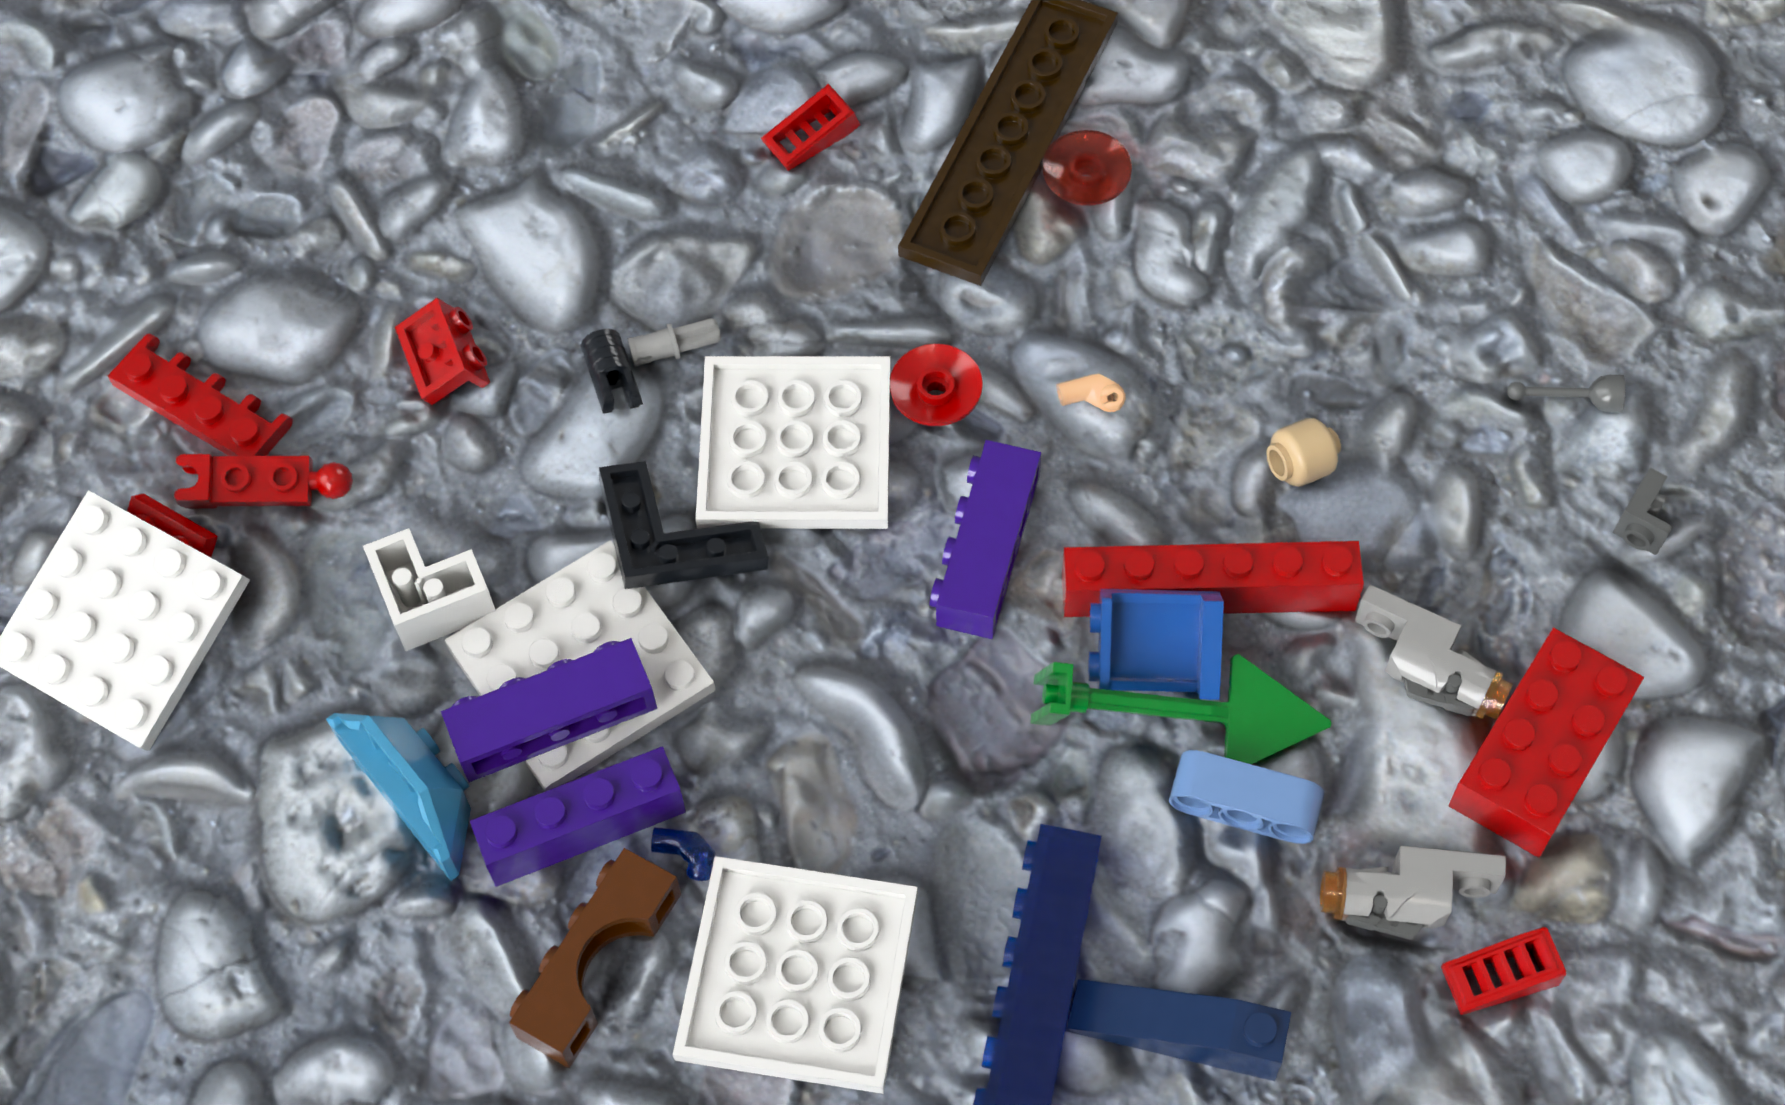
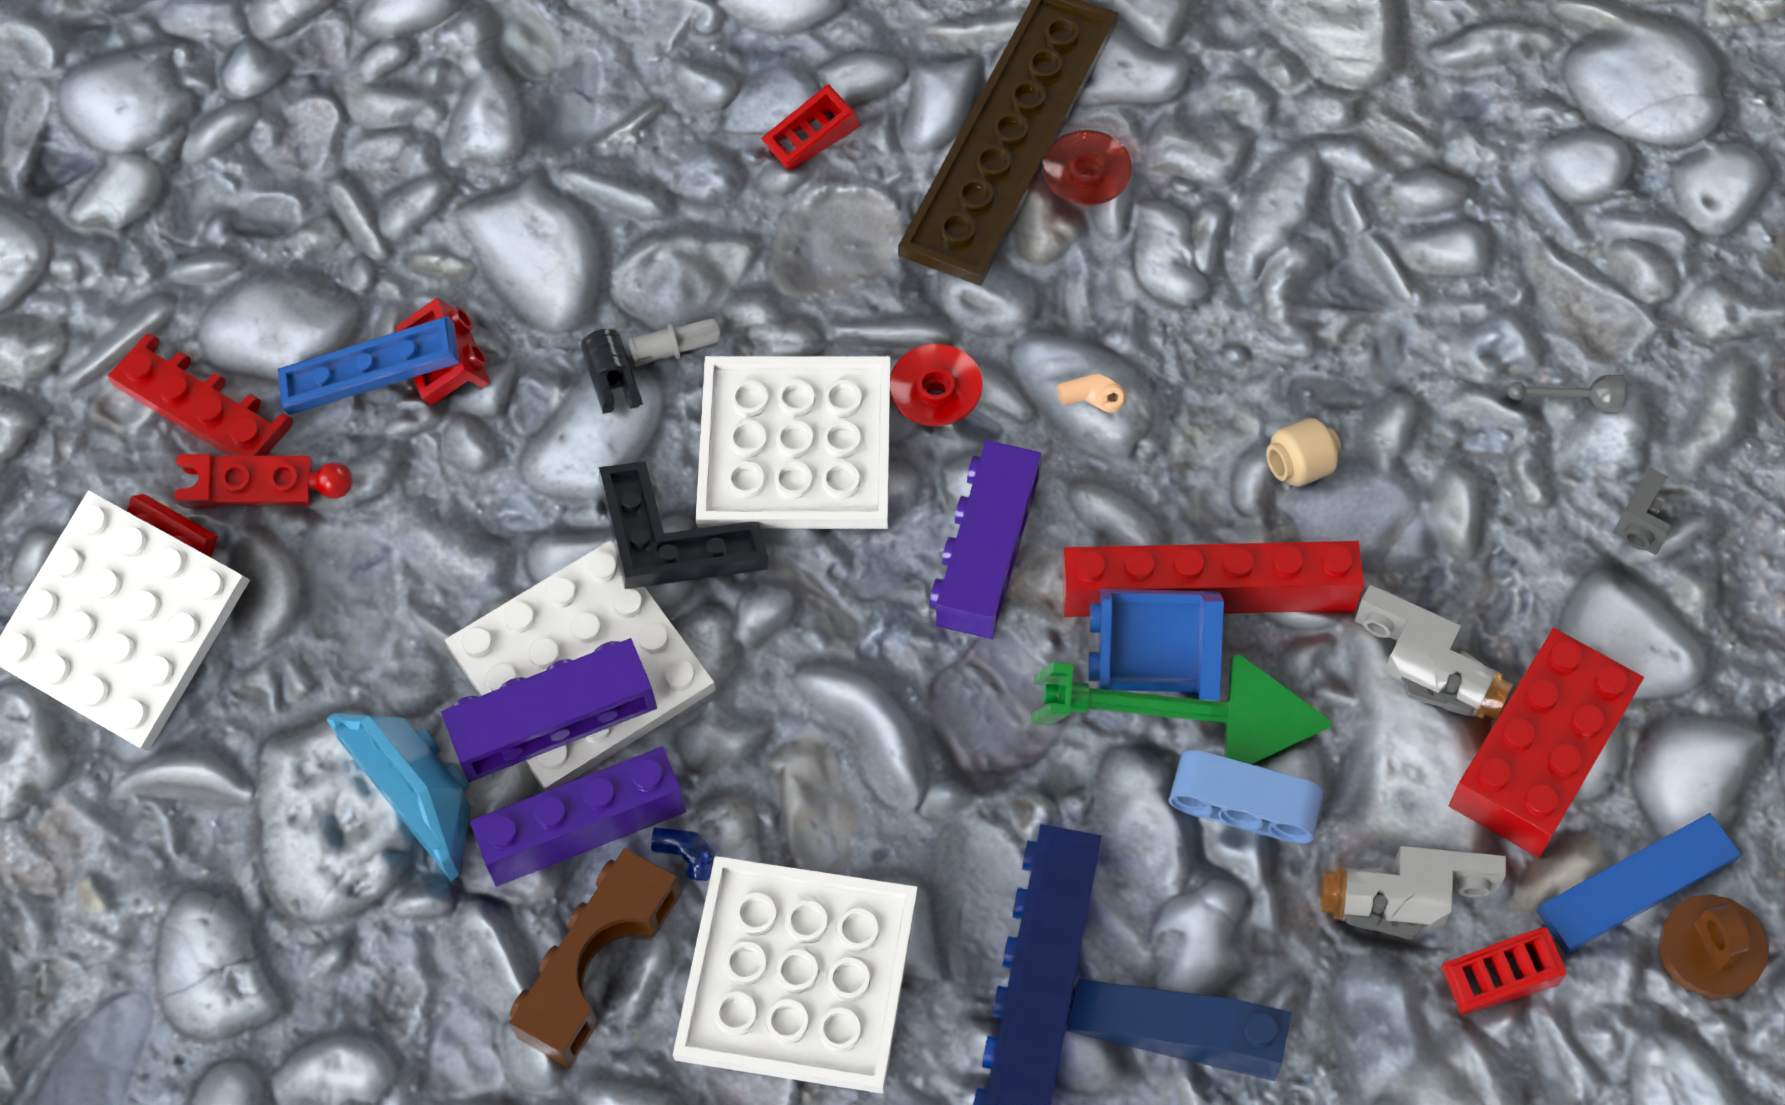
(368, 365): none -> blue tile
(428, 599): white brick -> none
(1638, 883): none -> blue tile
(1713, 946): none -> reddish brown tile

